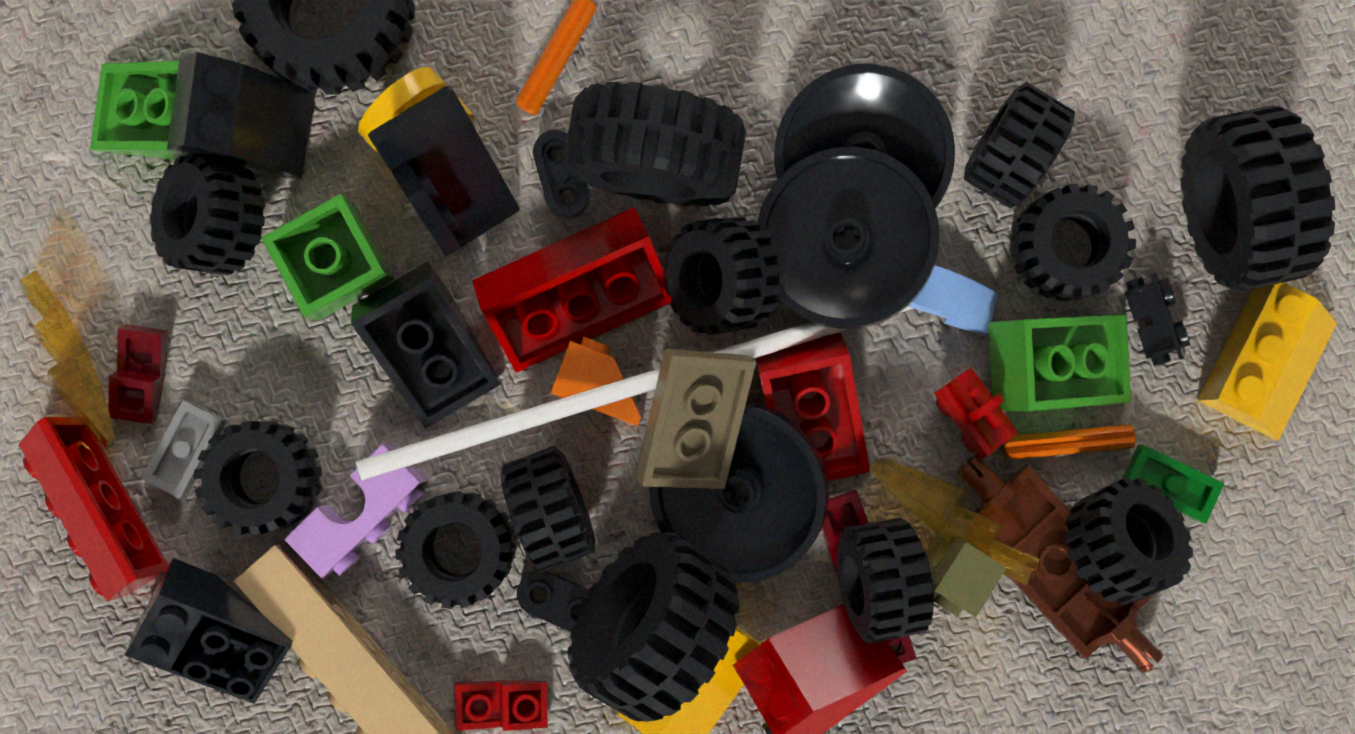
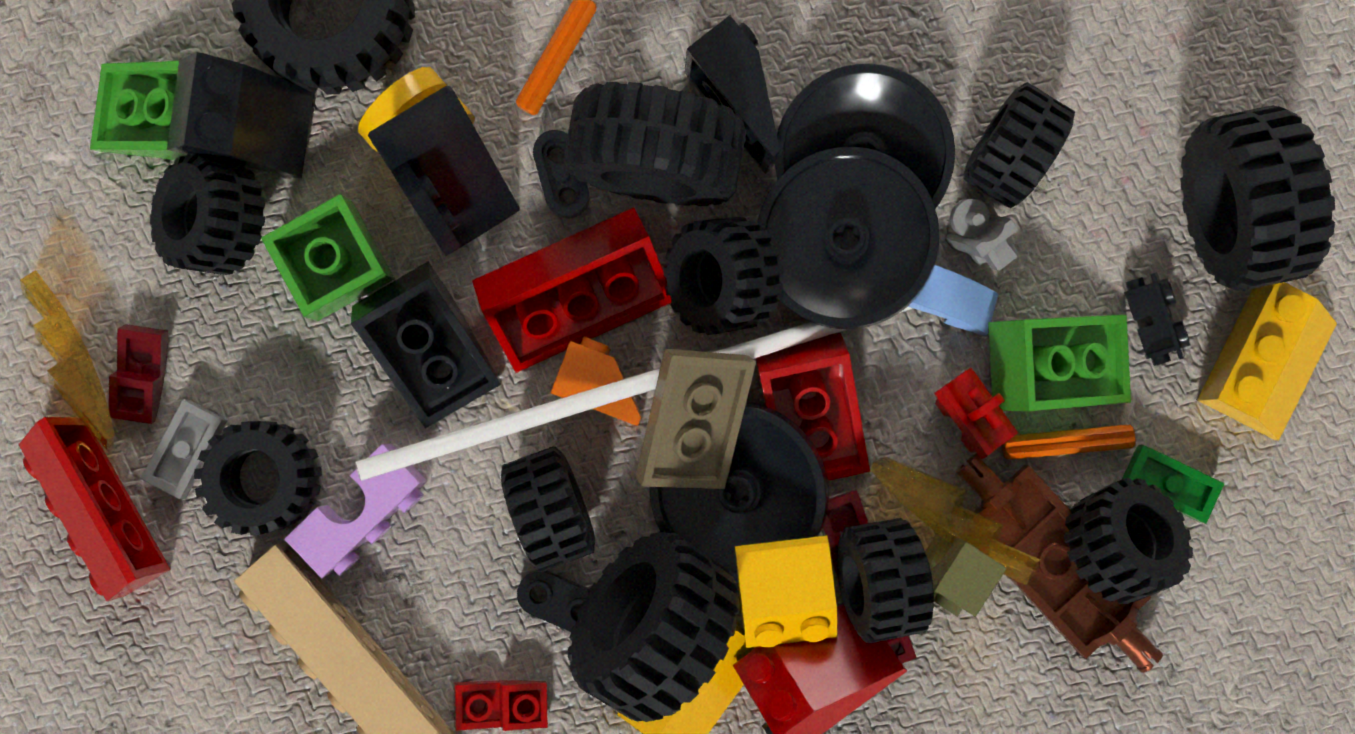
(207, 634): black slope -> none
(422, 566): black tyre -> none
(730, 71): none -> black slope
(786, 591): none -> yellow slope
(982, 234): none -> light grey hips
(1106, 232): black tyre -> none

